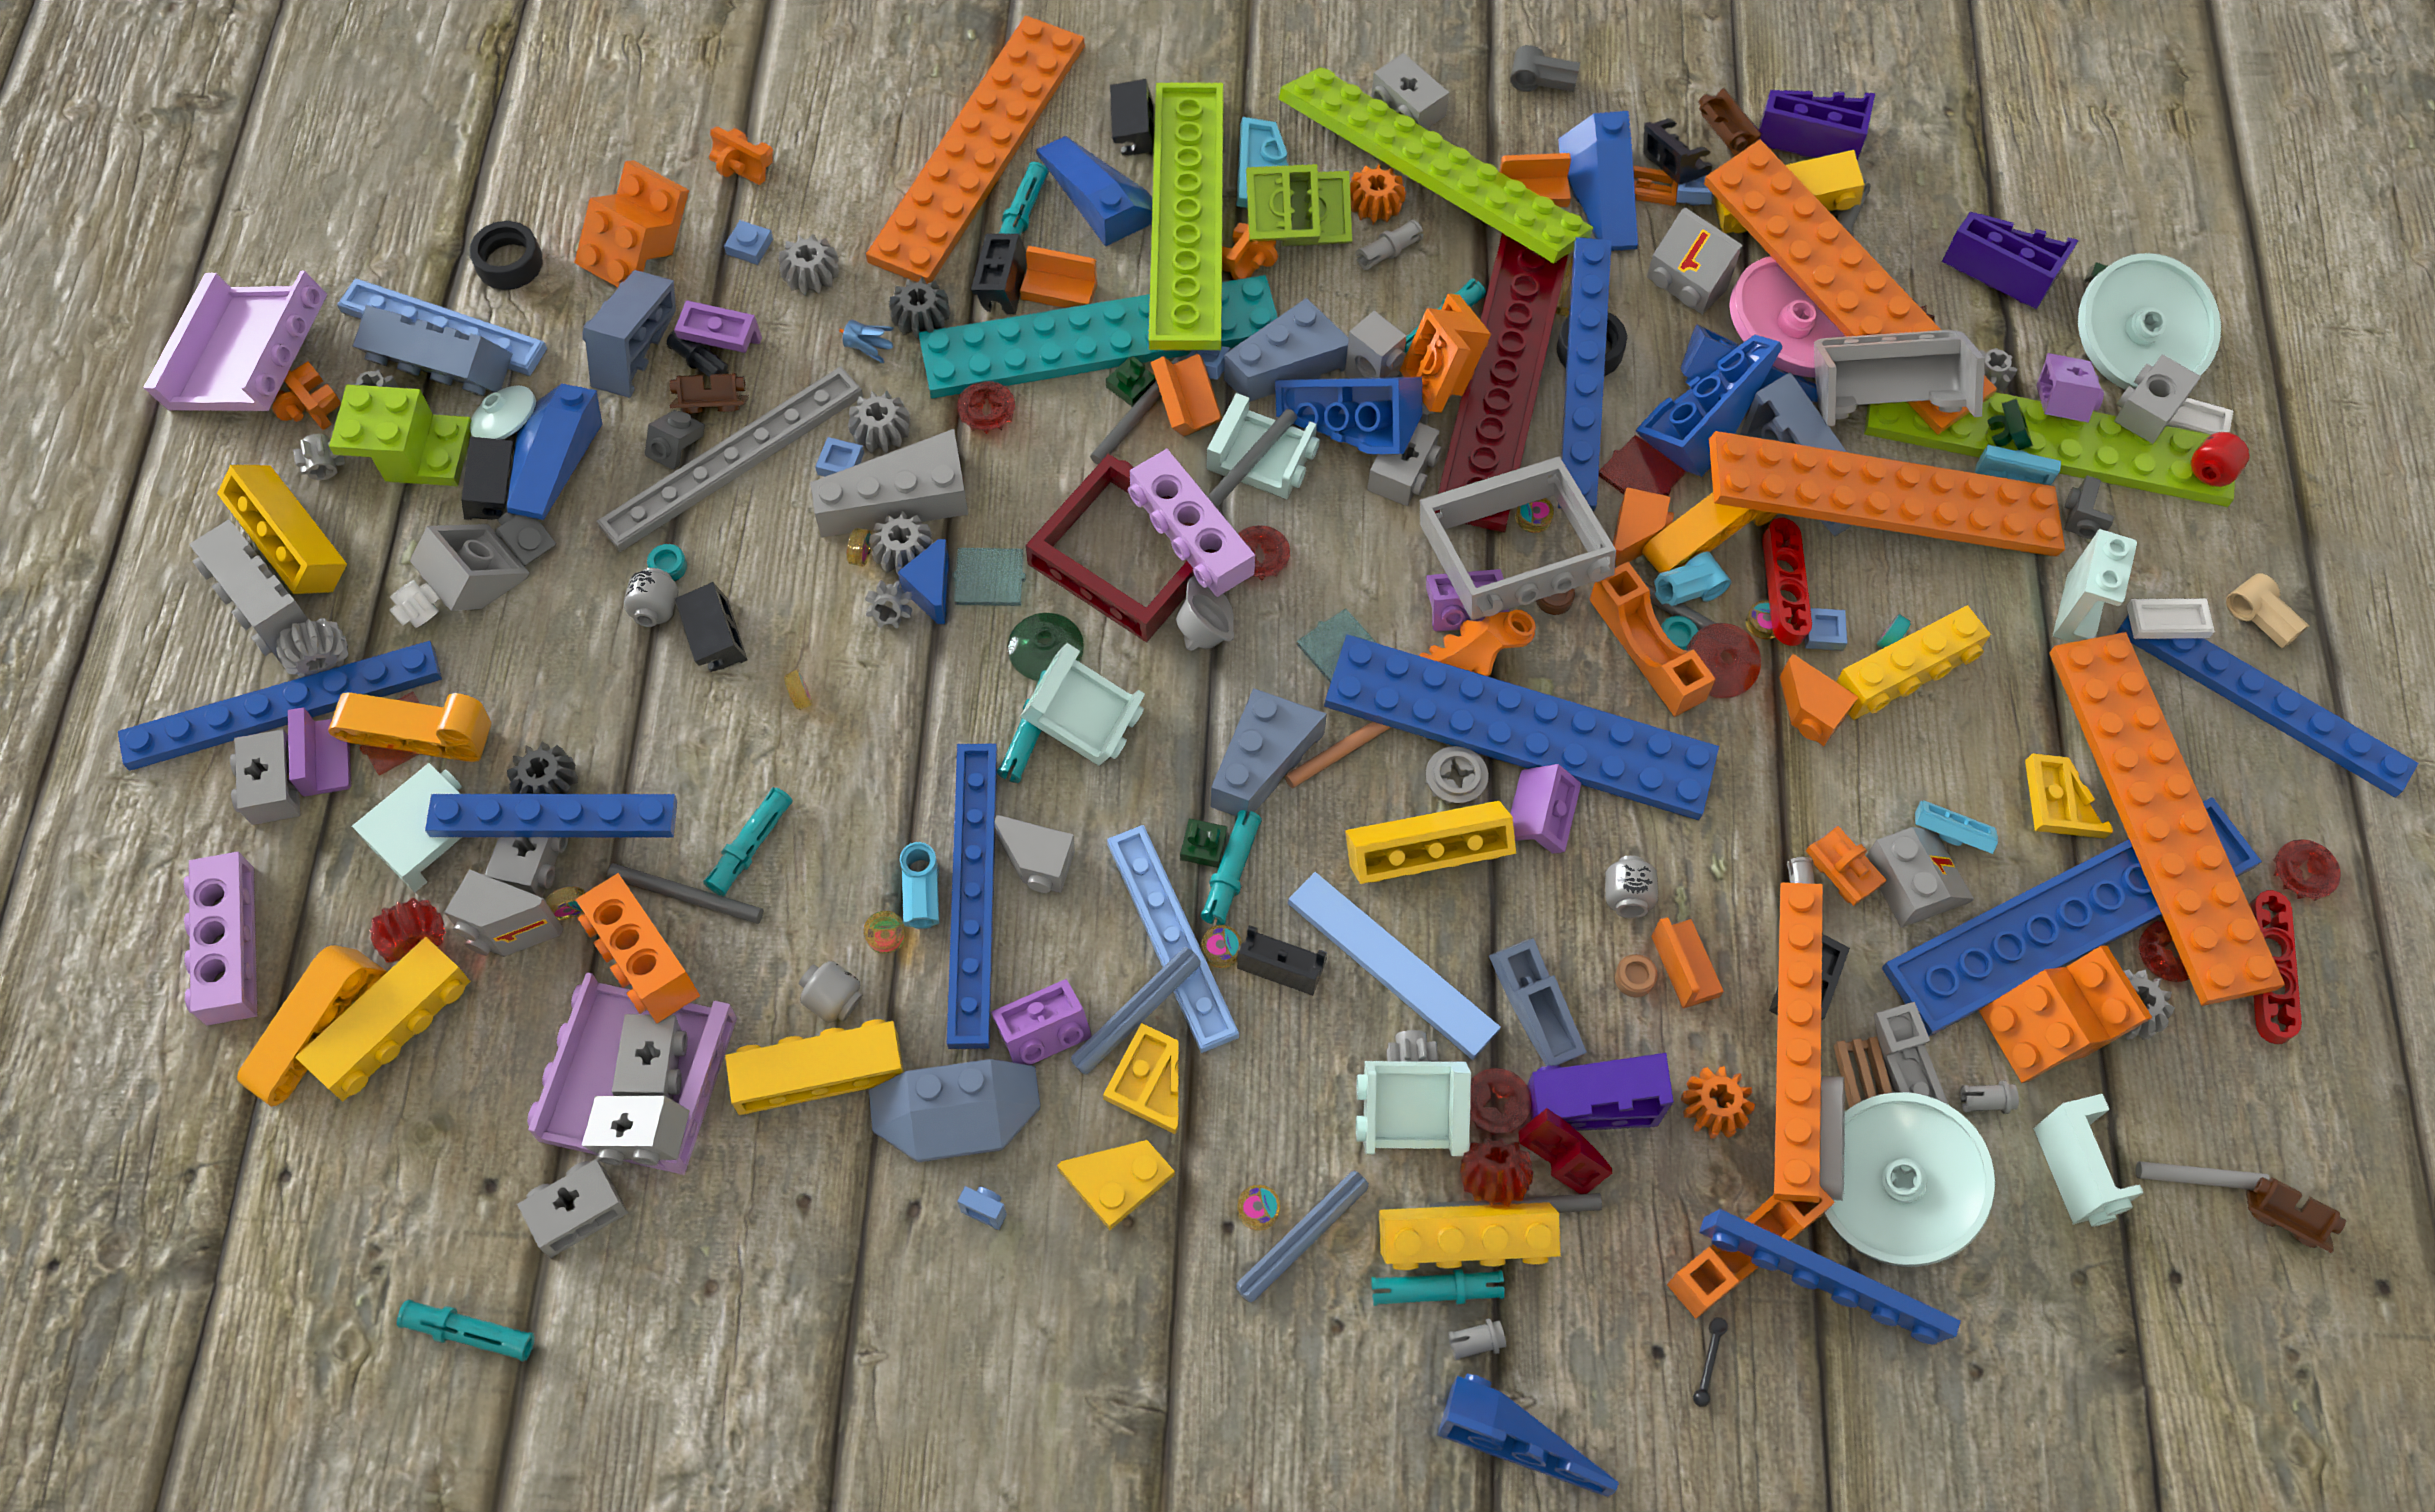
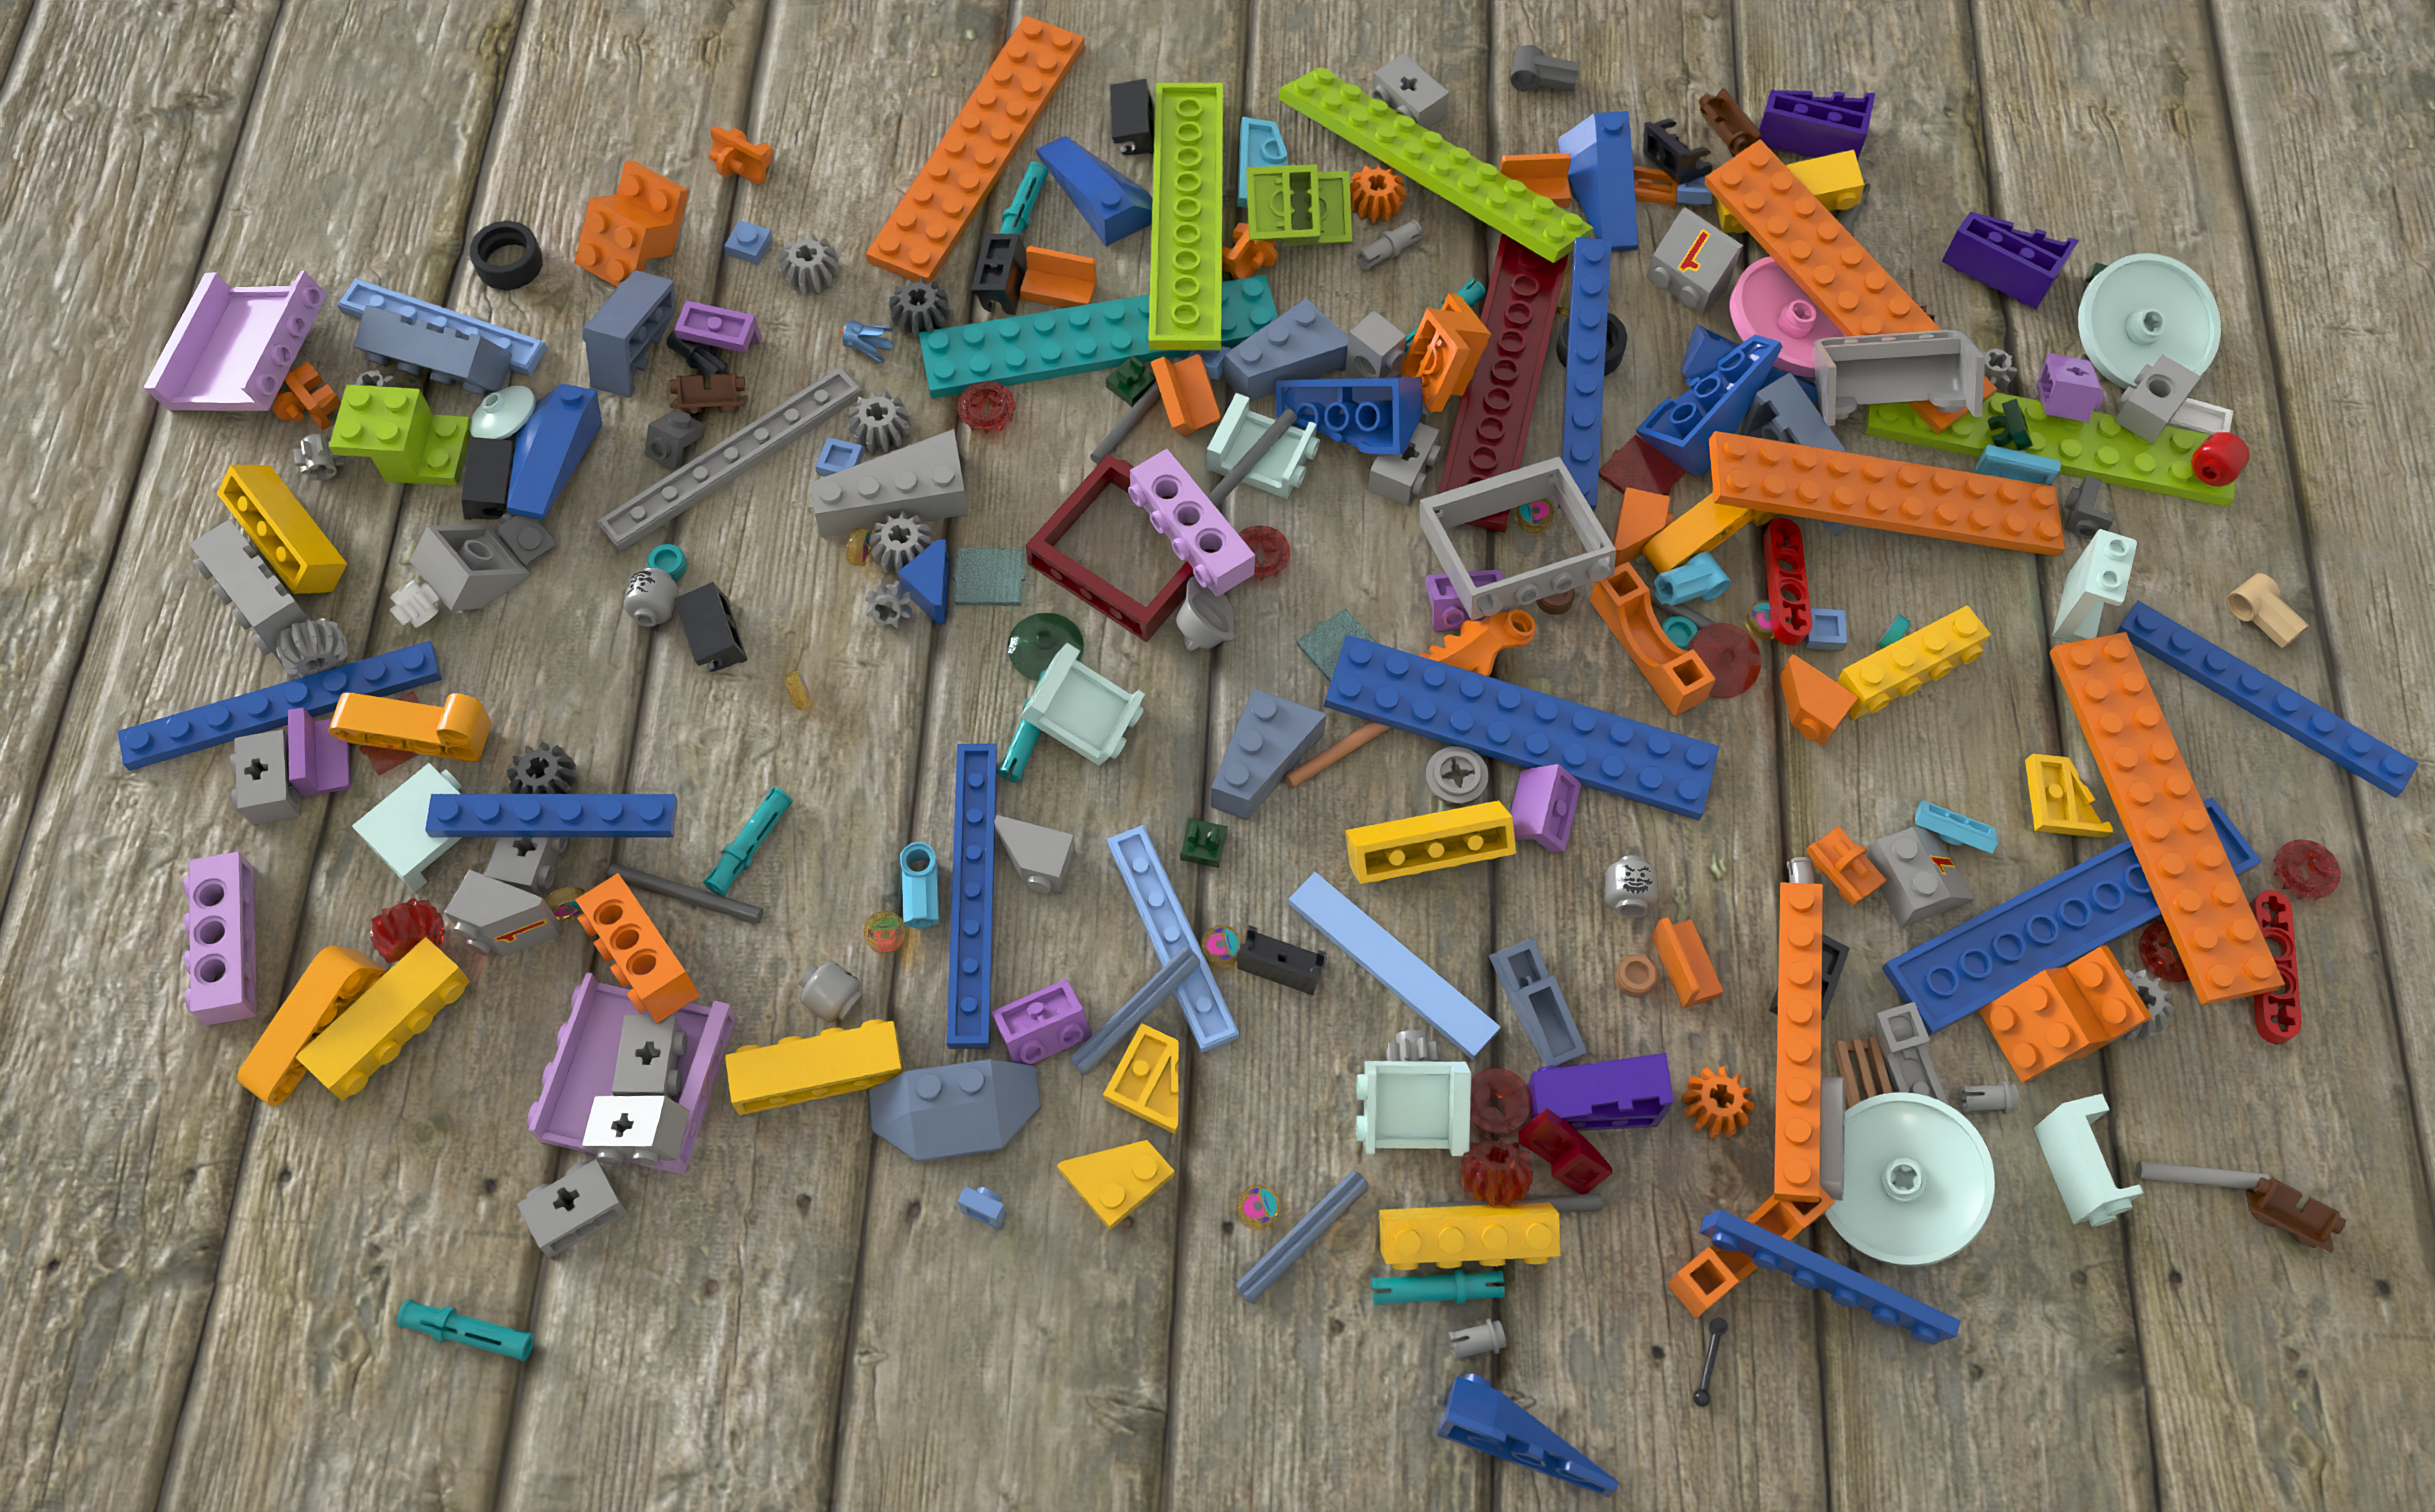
(1226, 882): teal pin -> none
(2170, 618): white tile -> none

